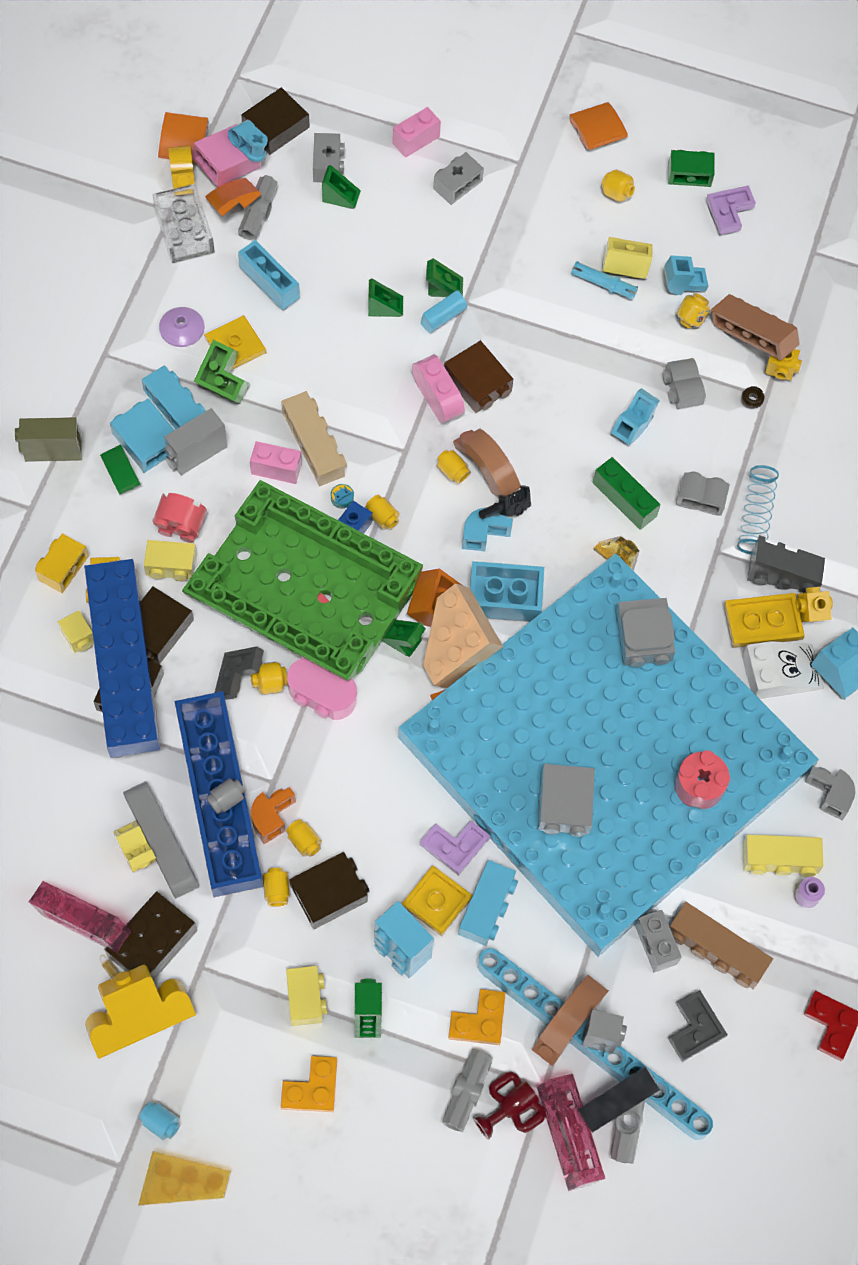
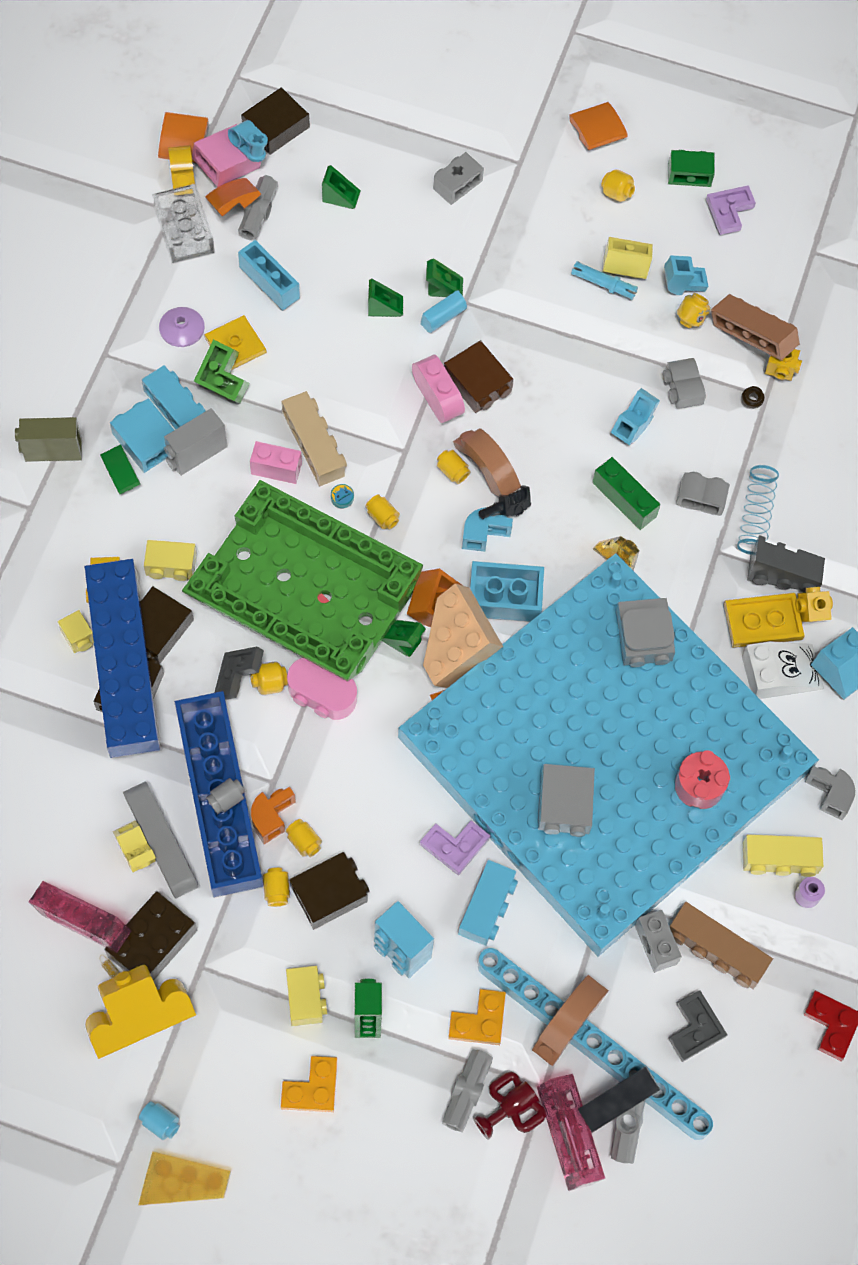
(61, 562): yellow brick -> none
(179, 516): coral brick -> none
(325, 153): light grey brick -> none
(357, 517): blue brick -> none
(416, 132): bright pink brick -> none
(437, 900): yellow plate -> none
(604, 1031): light grey brick -> none

